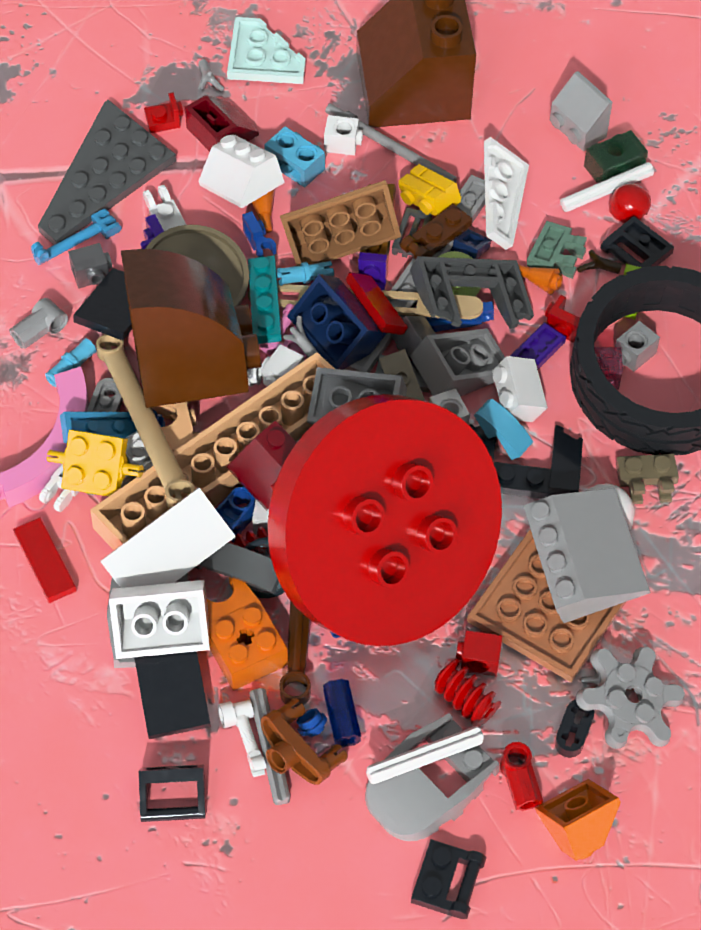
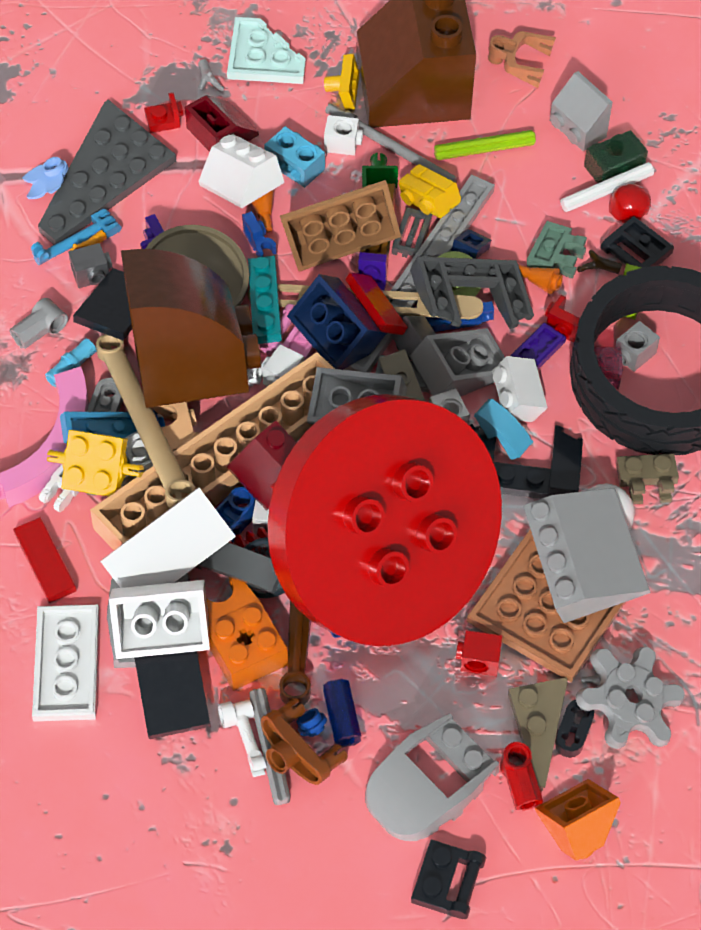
(46, 177): none -> light blue plate
(66, 663): none -> white tile
(98, 237): none -> light orange bar
(166, 212): white hinge -> none
(171, 774): black tile -> none
(300, 338): light grey bar -> none
(304, 272): medium azure pin -> none
(346, 82): none -> yellow tile
(379, 171): none -> green bracket
(424, 755): white axle -> none
(437, 232): reddish brown plate -> none
(464, 693): red piece -> none
(484, 145): none -> lime axle
(503, 192): white wing -> none
(505, 49): none -> nougat piece
(537, 716): none -> dark tan wing

